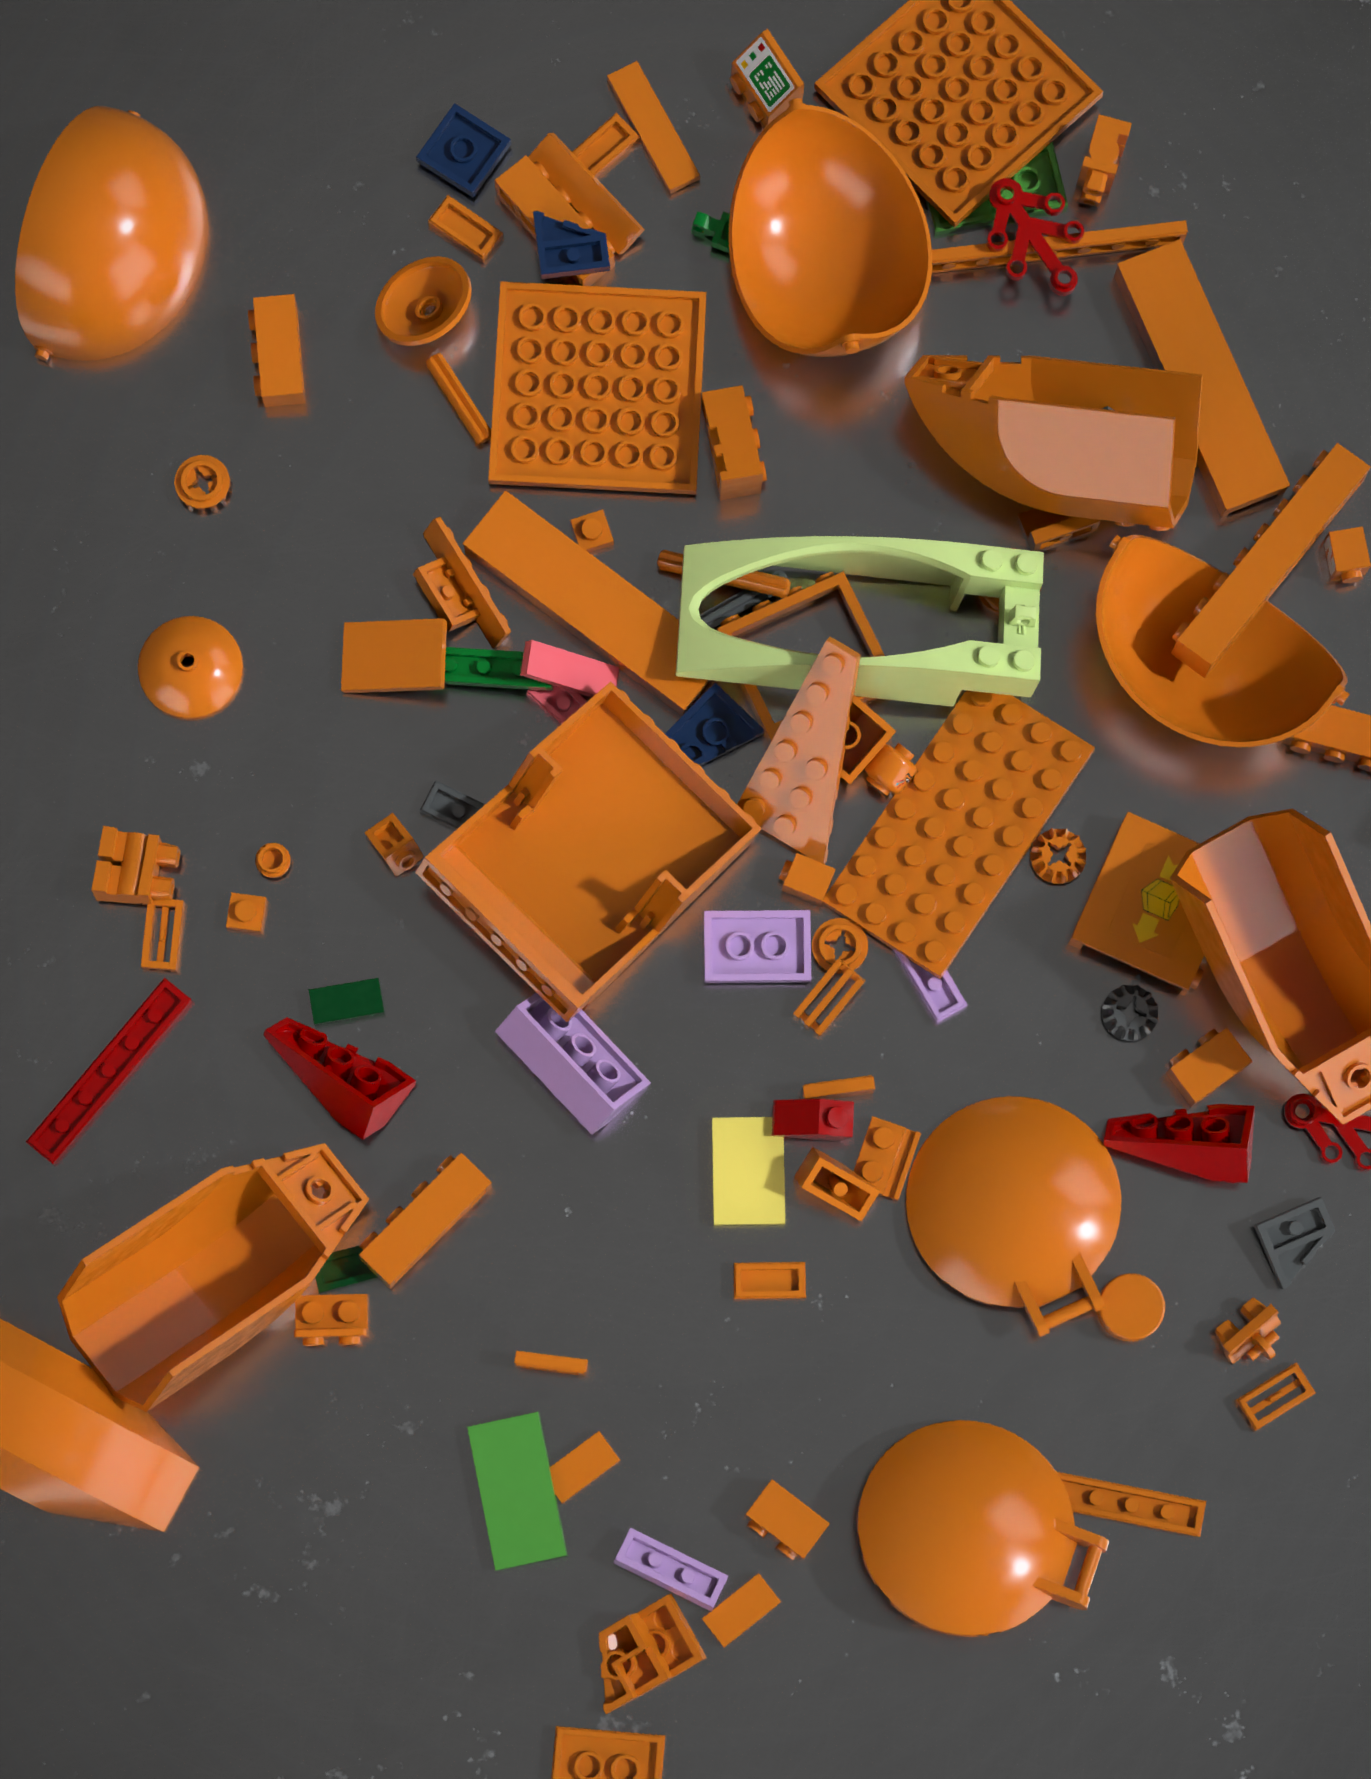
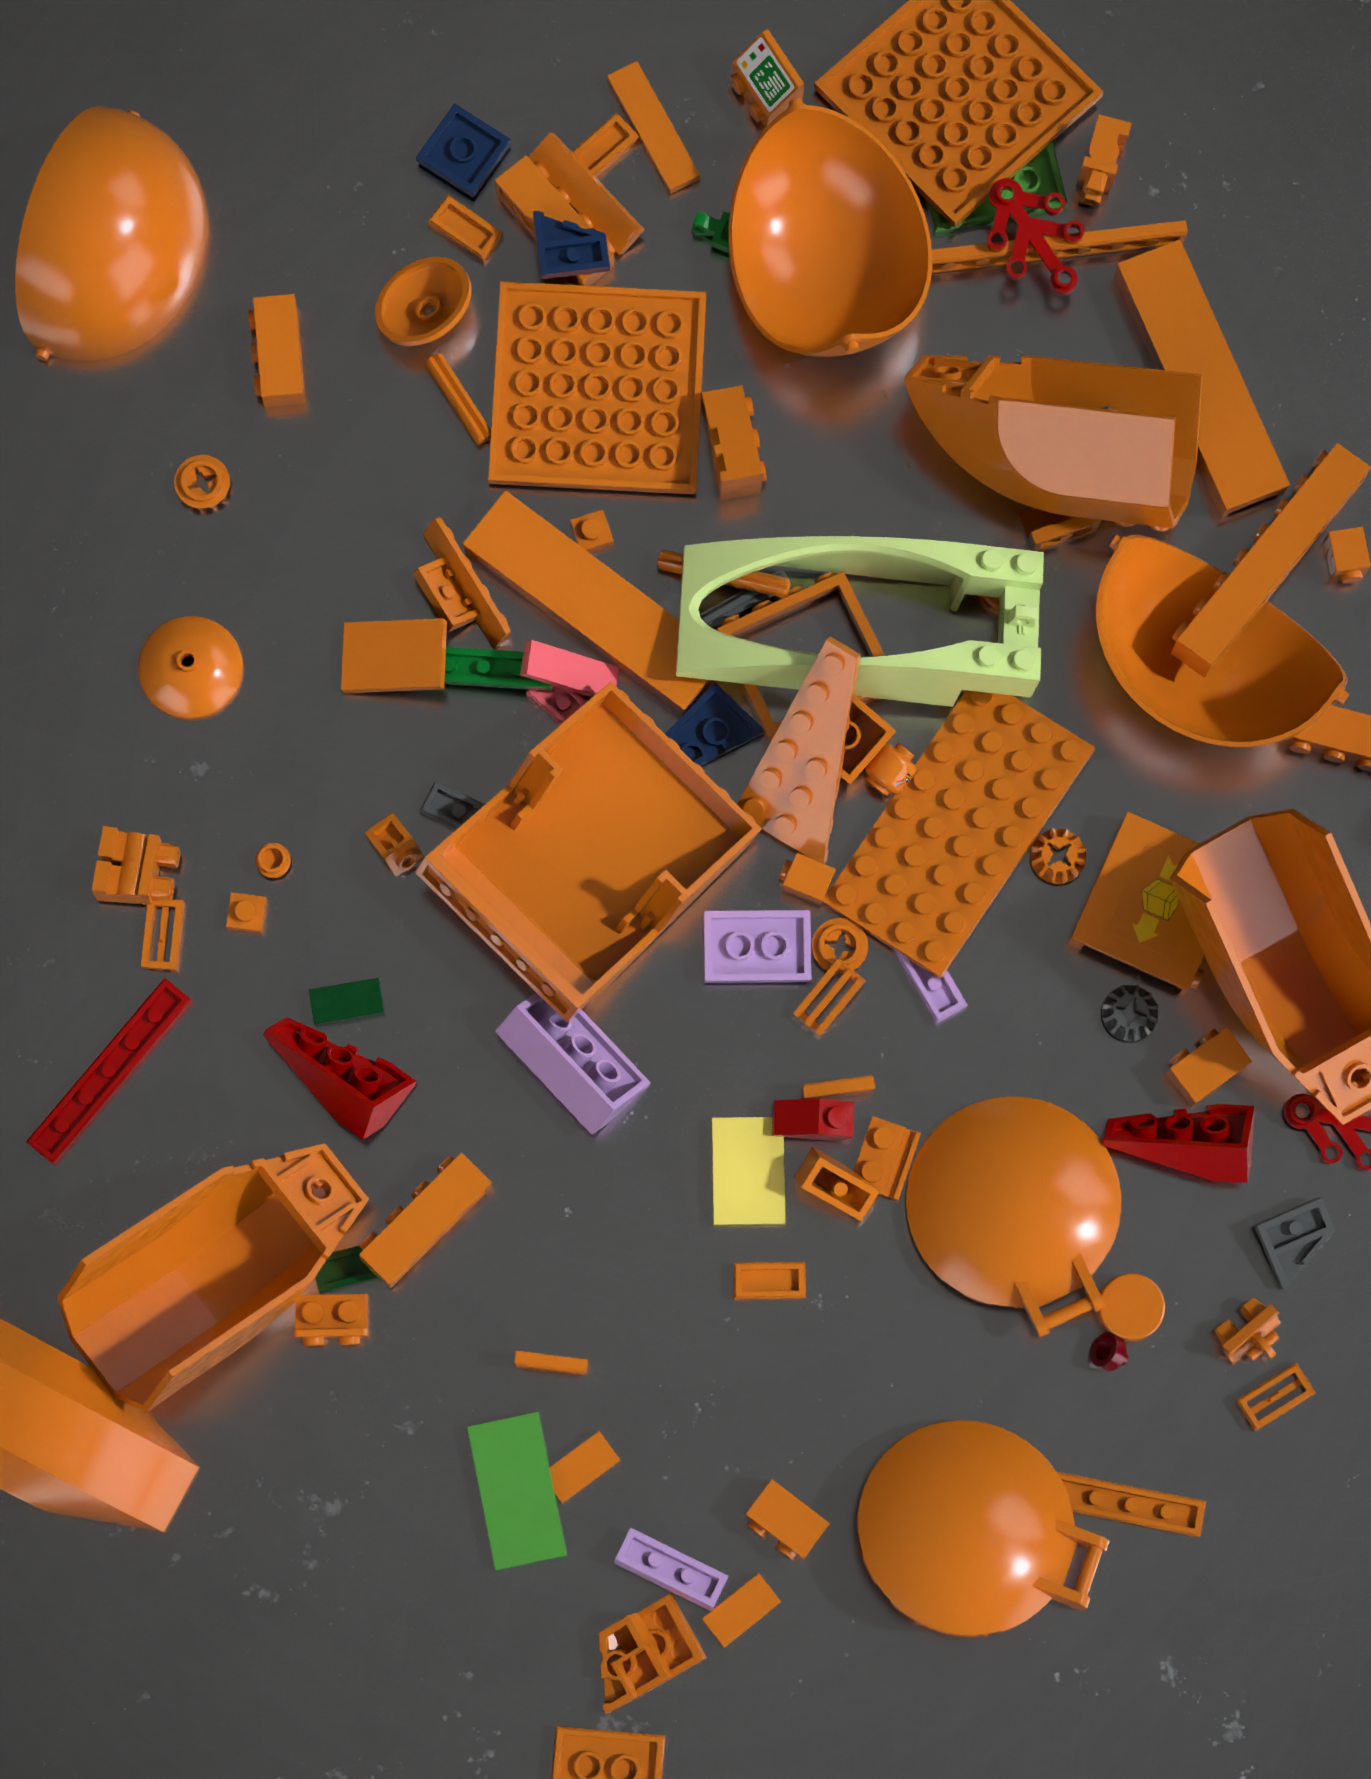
(1109, 1352): none -> dark red tile

